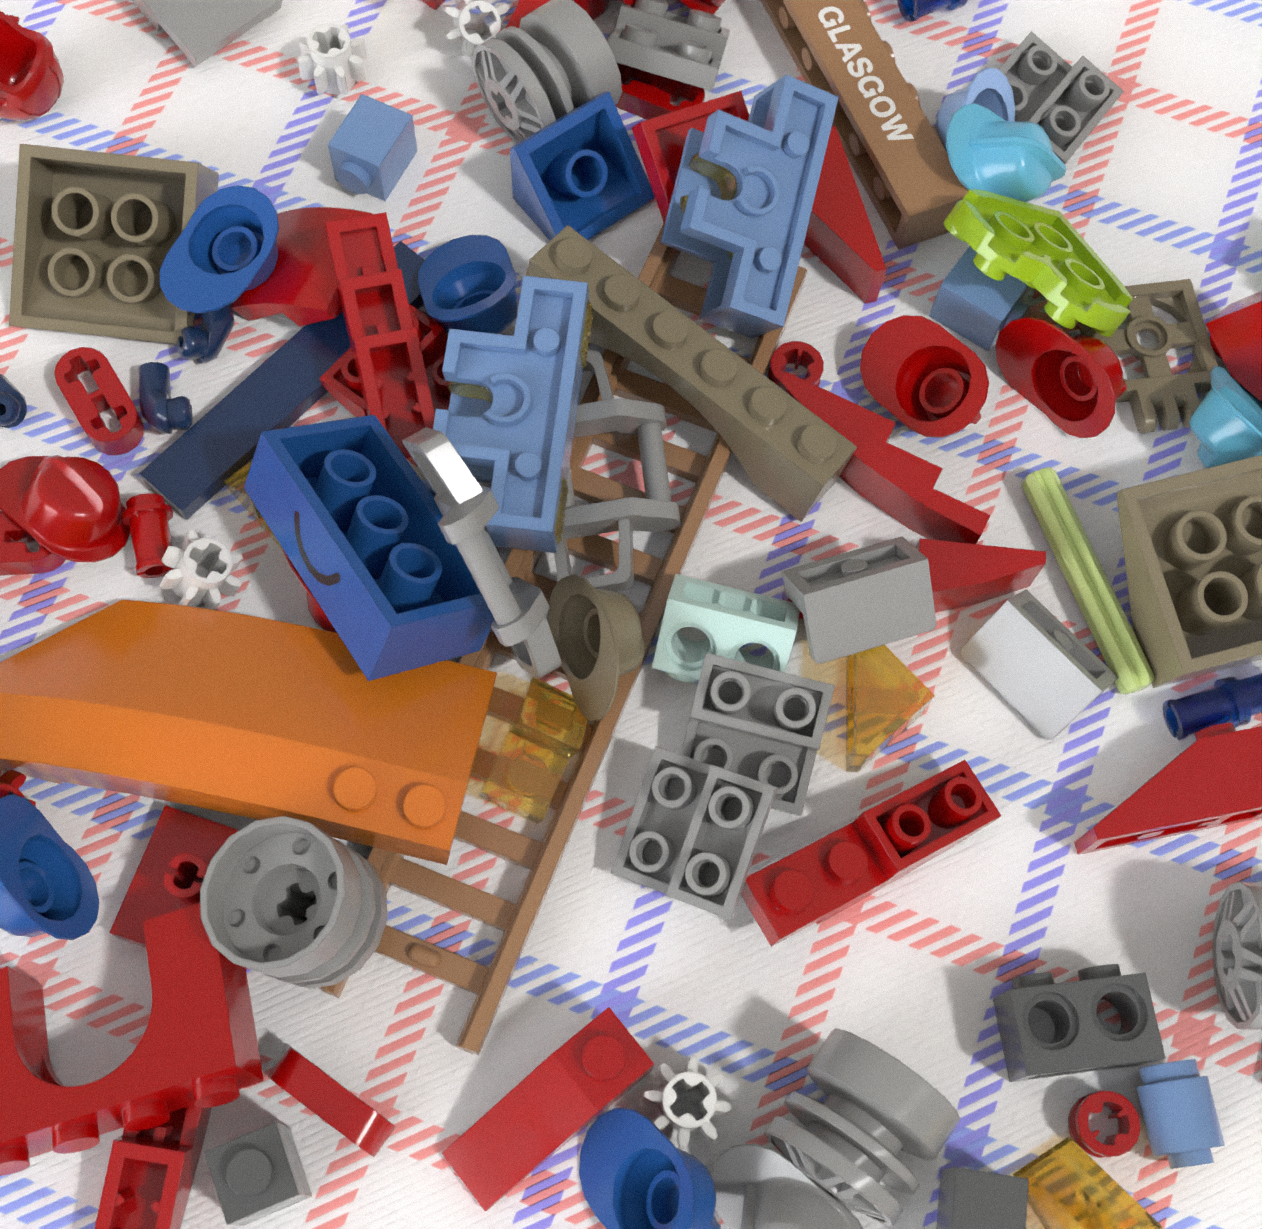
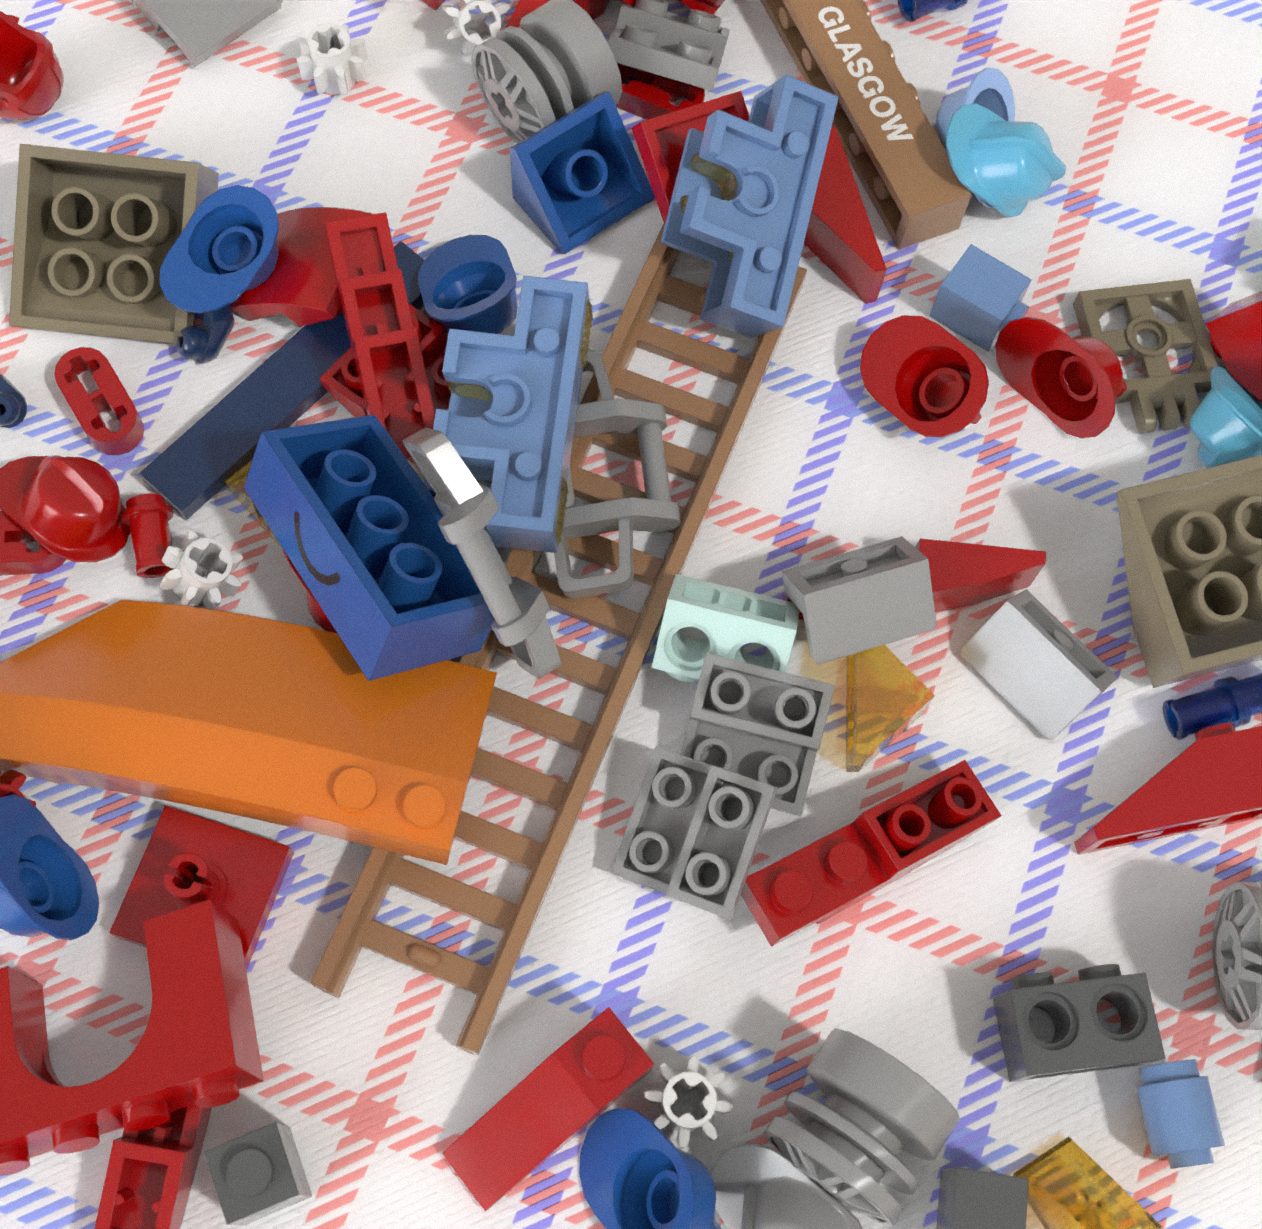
(156, 401): dark blue arm -> none
(267, 884): light grey wheel -> none
(331, 1101): red beam -> none
(372, 147): medium blue brick -> none
(535, 751): clear yellow slope -> none
(596, 641): dark tan piece -> none
(773, 435): dark tan arch -> none
(798, 354): red bush -> none
(886, 474): red slope -> none
(1044, 254): lime plate -> none
(1058, 96): light grey slope -> none
(1088, 581): yellowish green axle -> none
(1114, 1144): red bush -> none

